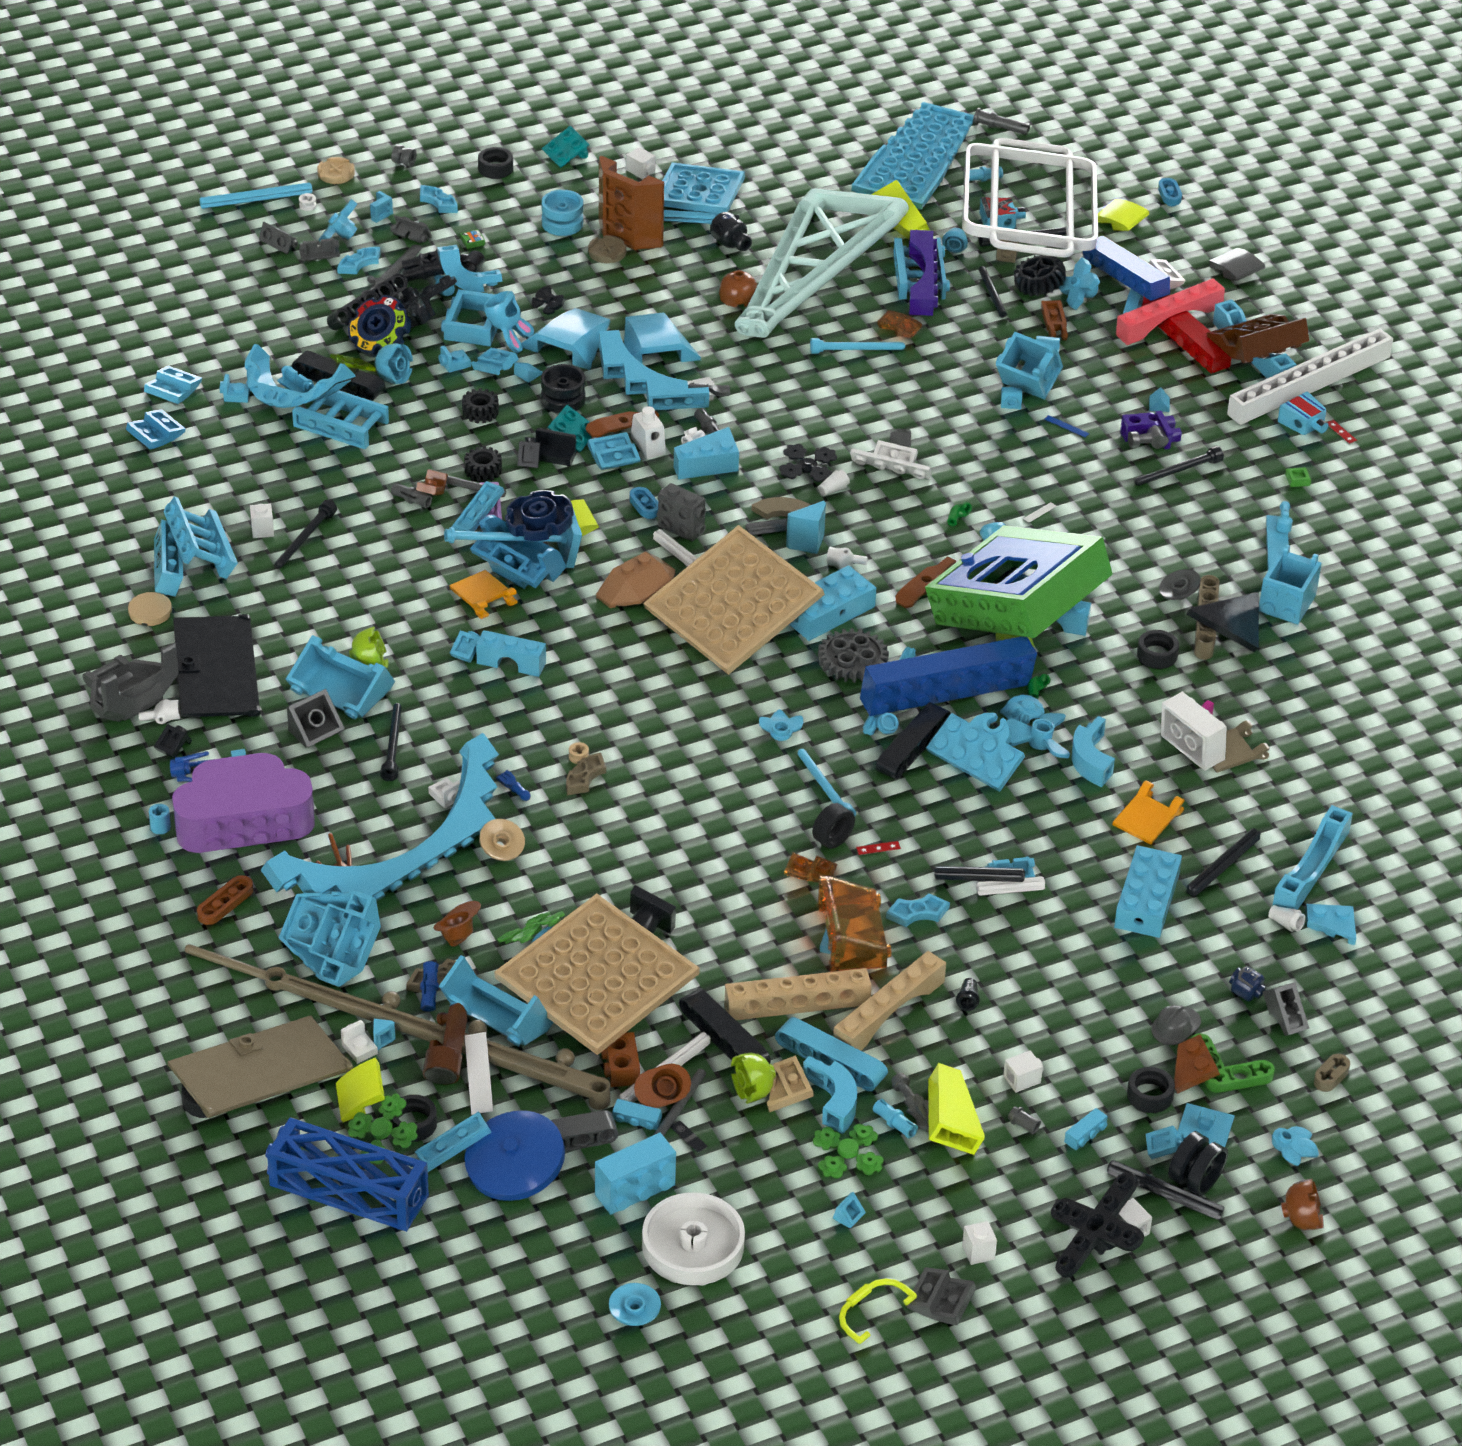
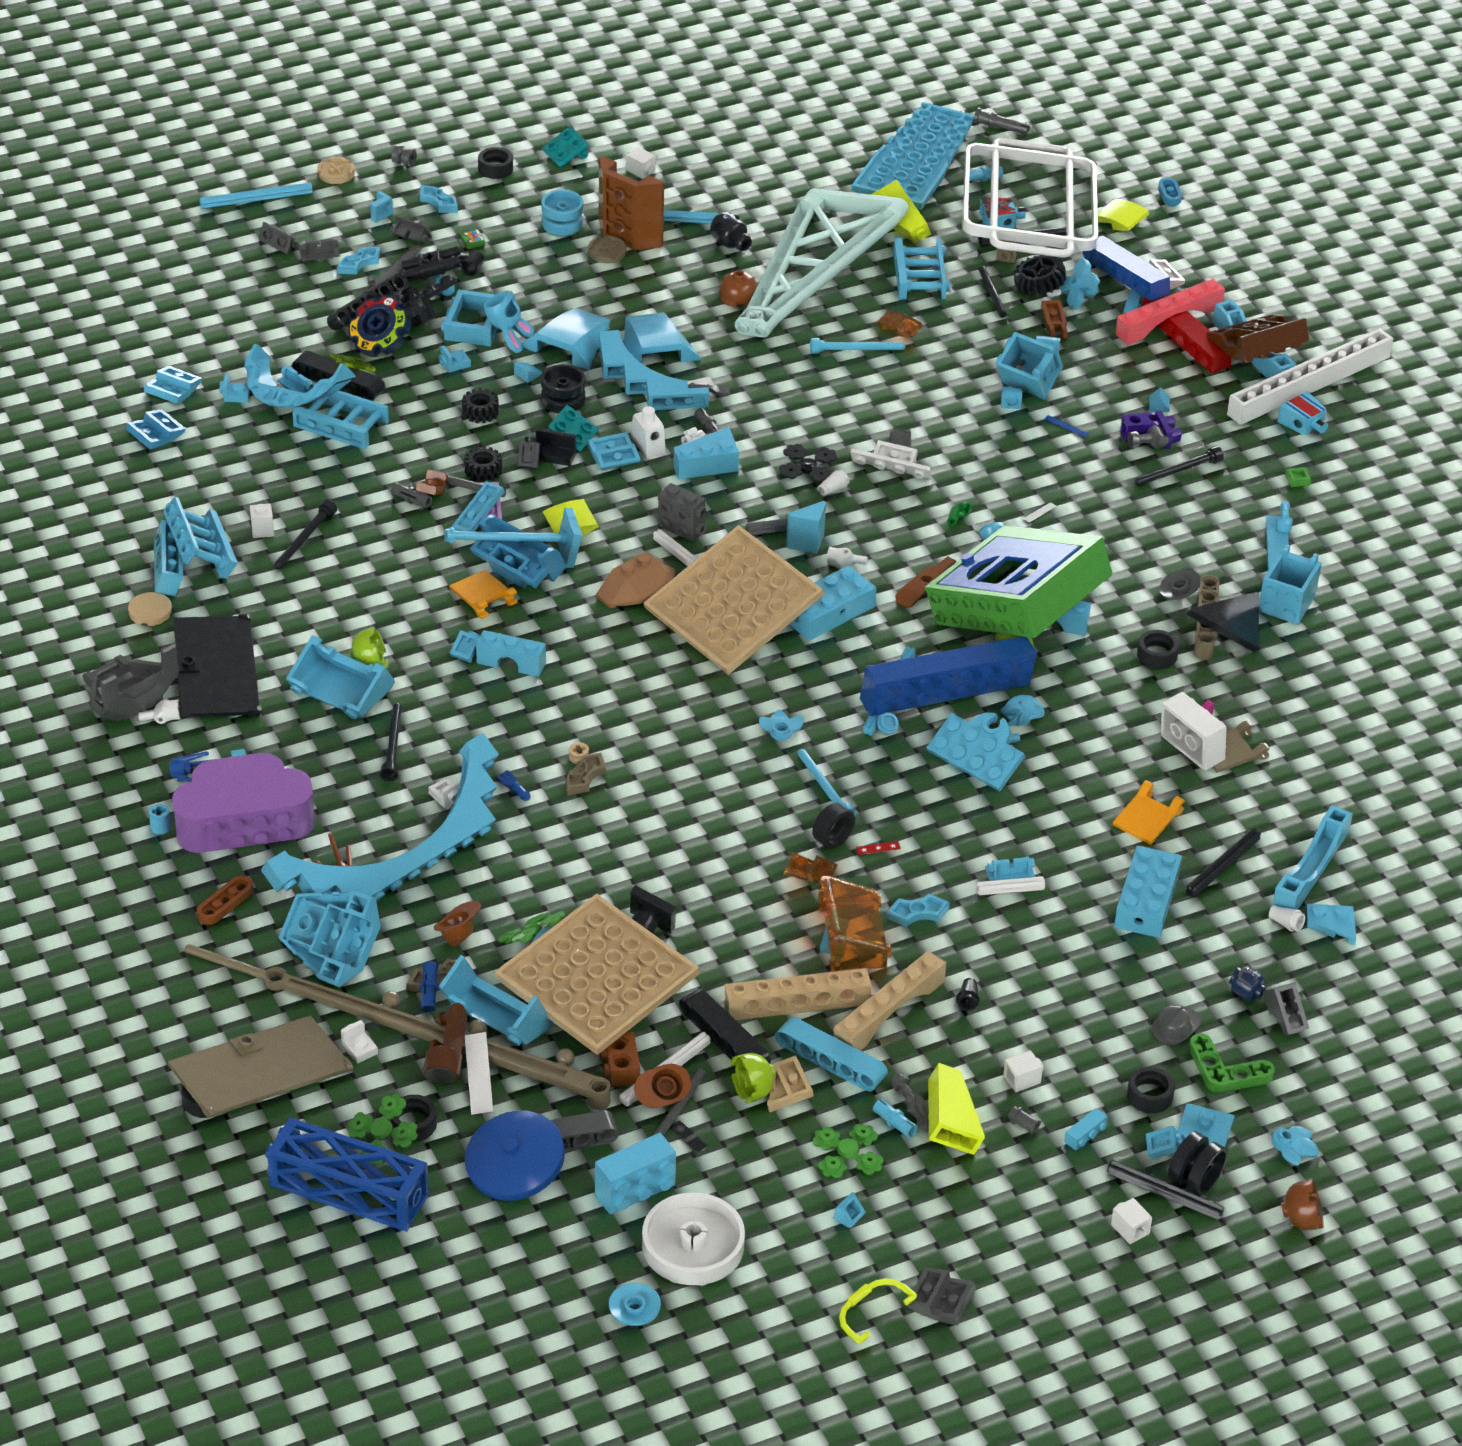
(172, 740): black bracket -> none
(307, 202): white bush -> none
(313, 719): dark grey slope -> none
(340, 223): medium azure plant -> none
(359, 1089): neon yellow slope -> none
(383, 1032): medium azure slope -> none
(393, 363): medium azure cylinder -> none
(453, 1141): medium azure tile -> none
(467, 280): medium azure arch -> none
(495, 360): medium azure plate -> none
(502, 831): tan dish -> none
(539, 515): dark blue piece -> none
(545, 295): black piece -> none
(611, 424): dark orange piece -> none
(637, 1114): medium azure piece -> none
(644, 502): dark azure plate -> none
(716, 185): medium azure piece -> none
(777, 506): dark tan tile -> none
(840, 1084): medium azure arch -> none
(850, 652): dark grey gear -> none
(911, 741): black beam -> none
(924, 293): dark purple arch -> none
(955, 240): medium azure cone -> none
(979, 873): black axle -> none
(979, 1242): white brick -> none
(1038, 683): green arm -> none
(1040, 734): medium azure piece -> none
(1086, 758): medium azure arch -> none
(1098, 1226): black piece -> none
(1193, 1064): dark orange wing -> none
(1237, 264): dark grey slope -> none
(1336, 1075): dark tan beam -> none
(1341, 431): red sticker -> none

